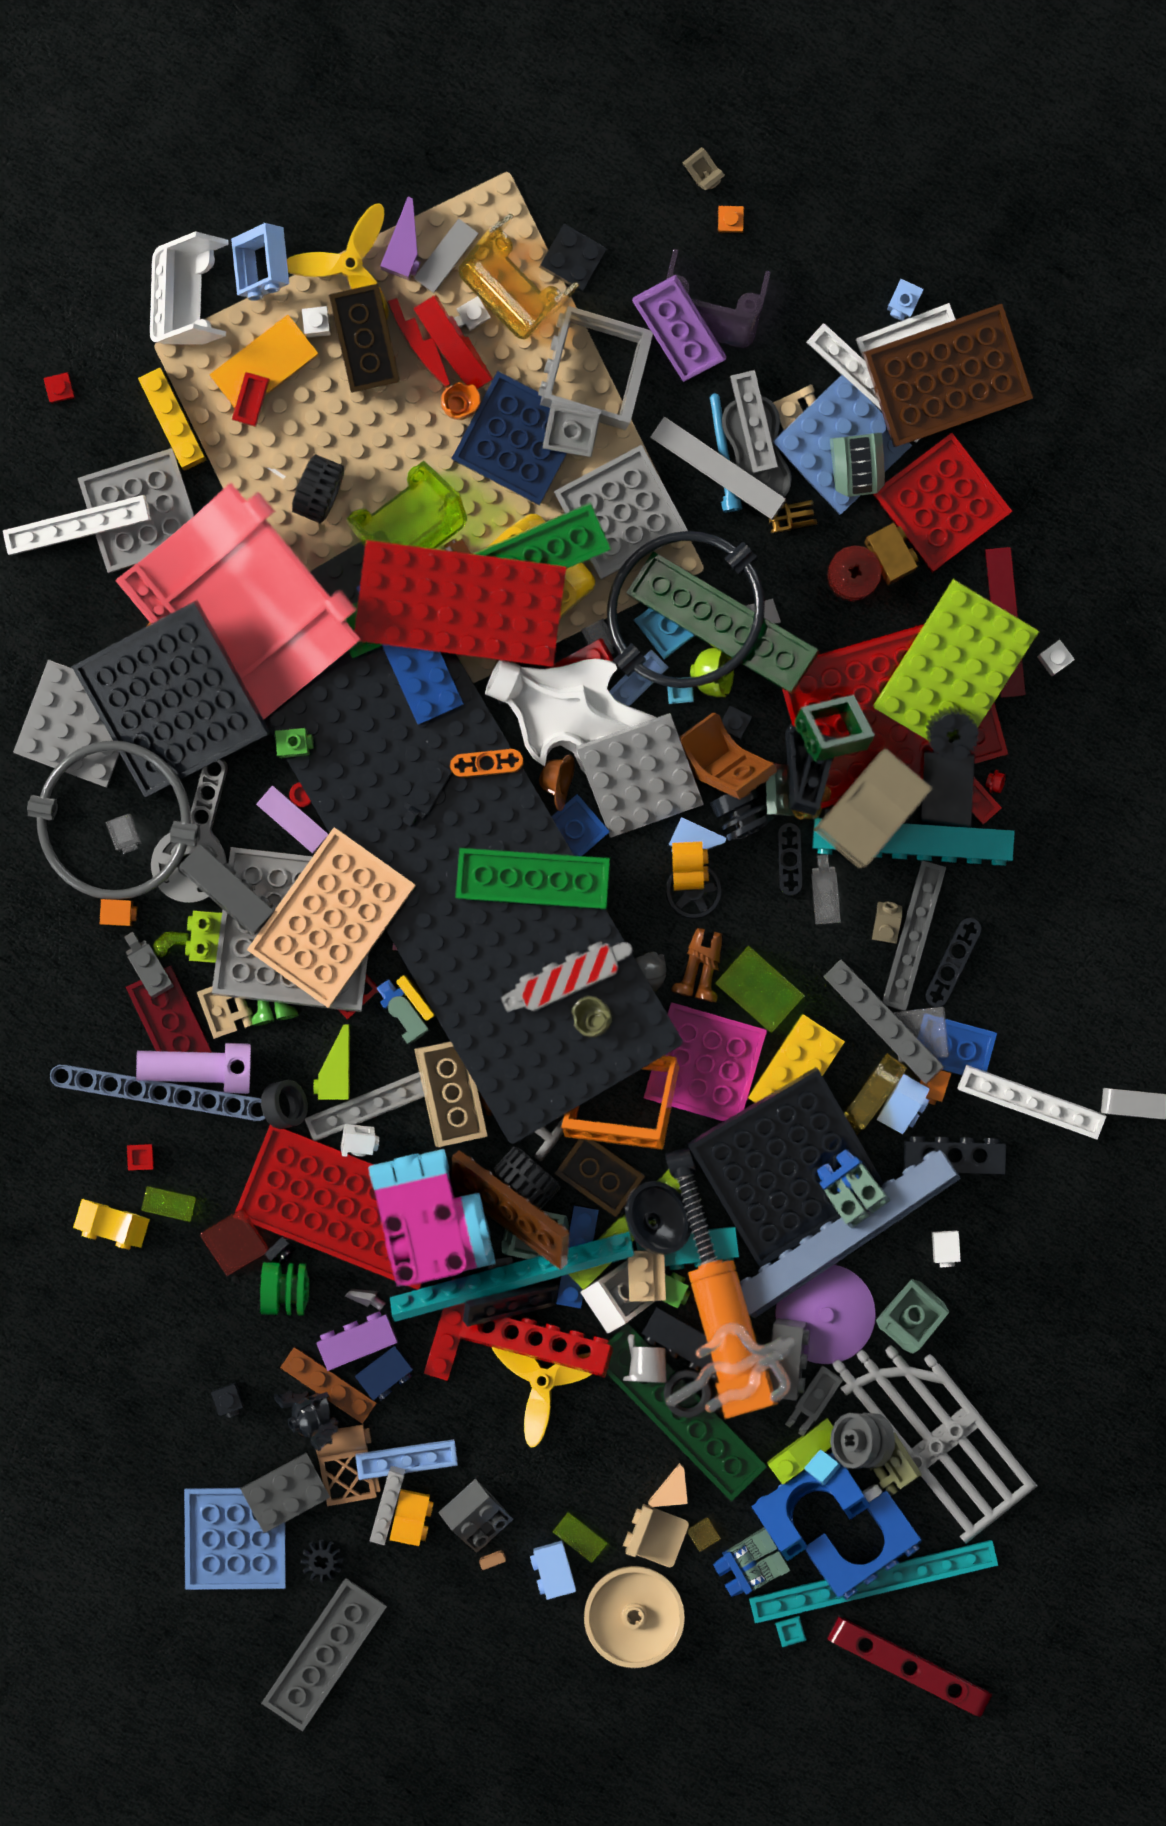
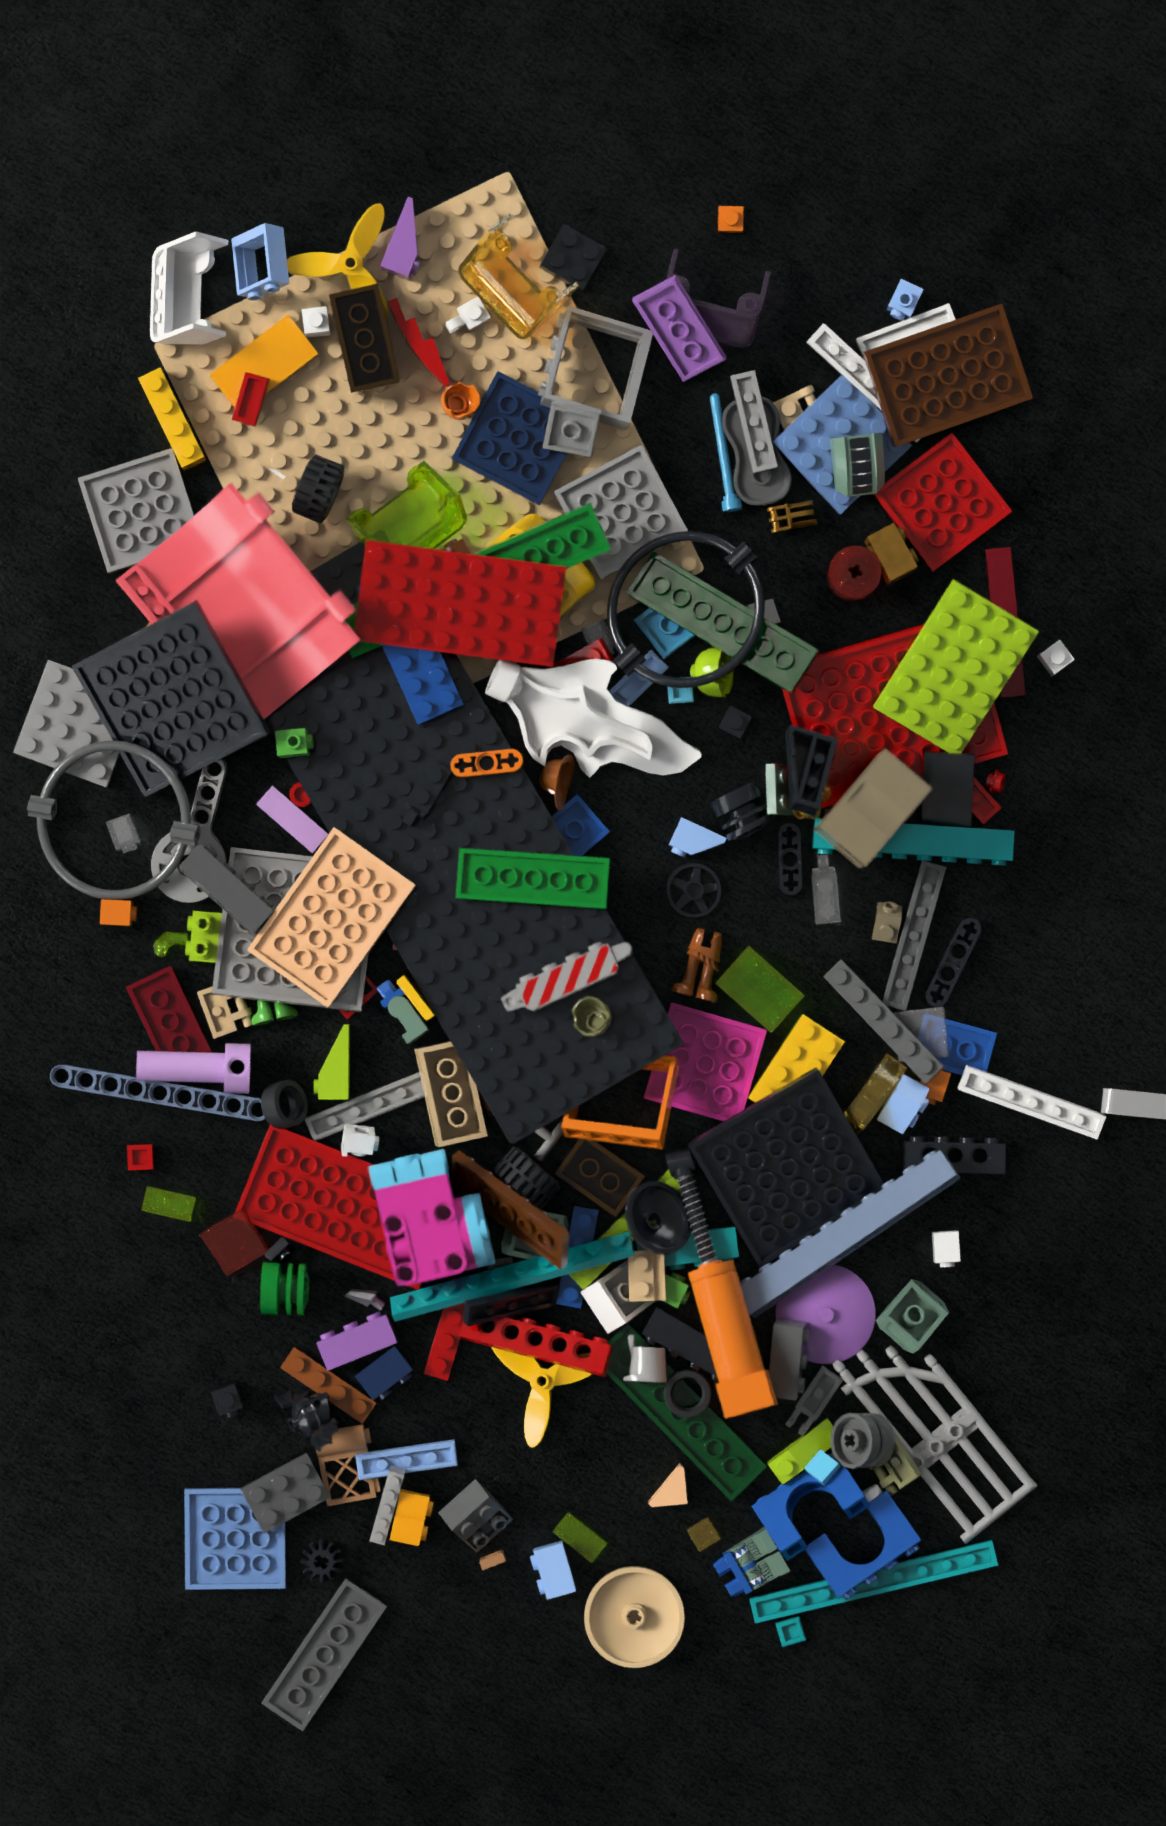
(58, 387): red plate -> none
(76, 525): white plate -> none
(110, 1223): yellow brick -> none
(148, 966): dark grey hinge -> none
(446, 256): light grey tile -> none
(452, 343): red slope -> none
(640, 775): light grey plate -> none
(653, 968): dark grey hair -> none
(656, 1535): tan bracket -> none
(688, 865): light orange brick -> none
(703, 169): dark tan bracket -> none
(718, 468): light grey tile -> none
(722, 762): dark orange bracket -> none
(764, 1356): clear plant -> none
(846, 1181): sand green hips -> none
(853, 719): dark green window -> none
(926, 1675): dark red beam -> none
(959, 745): black brick -> none

